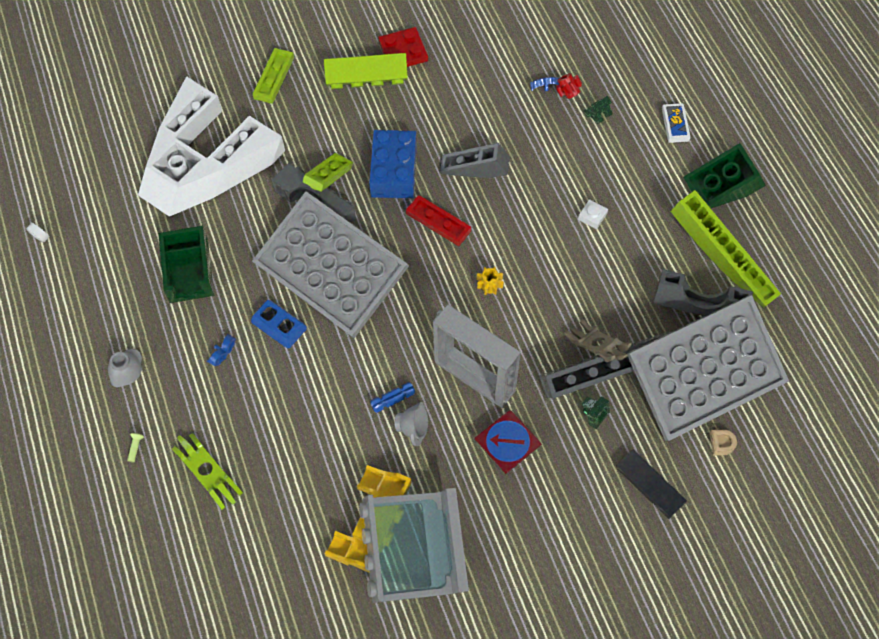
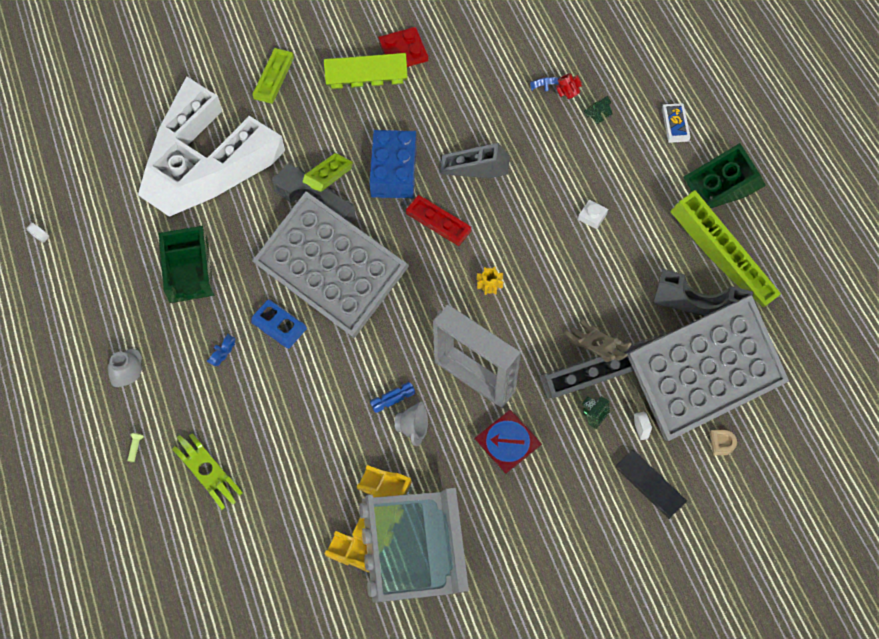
(642, 425): none -> white tile

